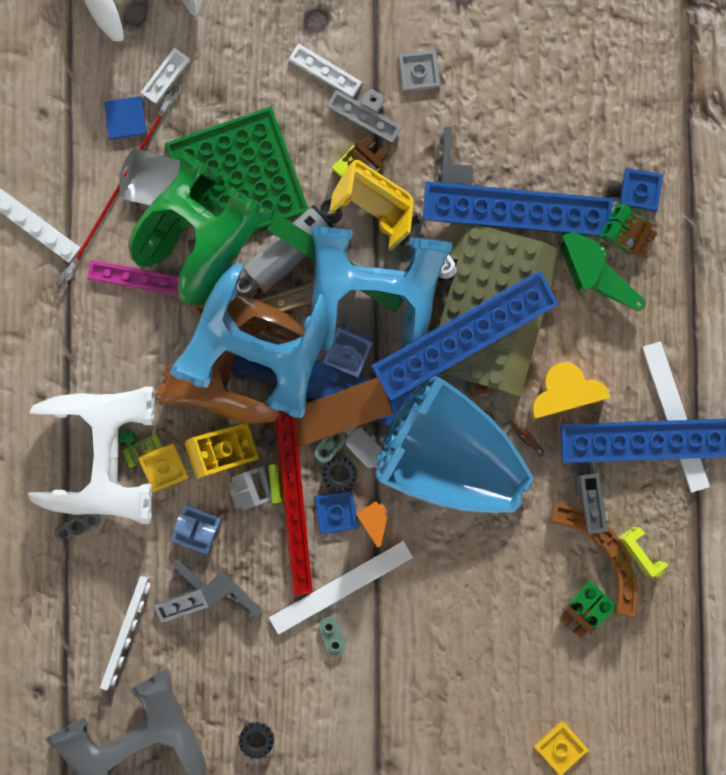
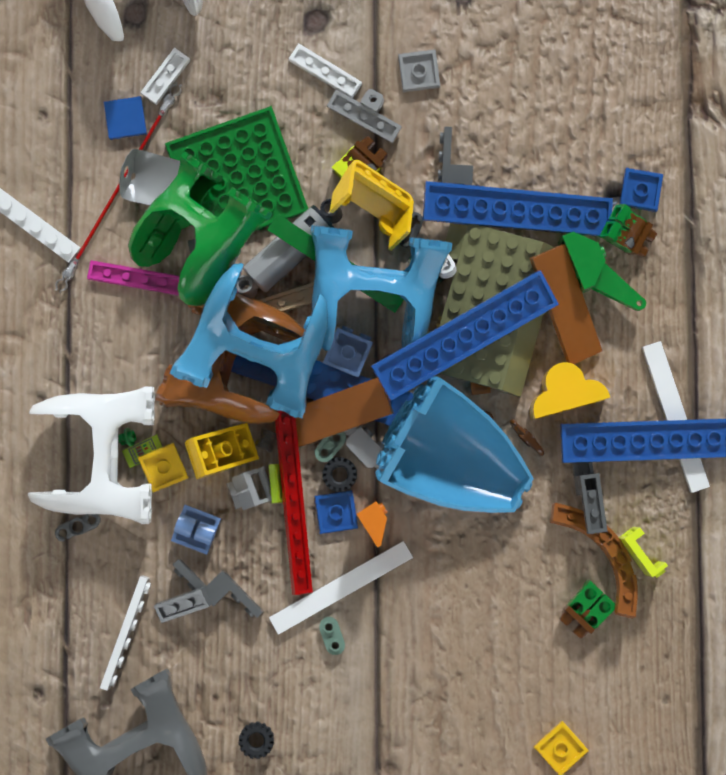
(571, 316): none -> dark orange tile

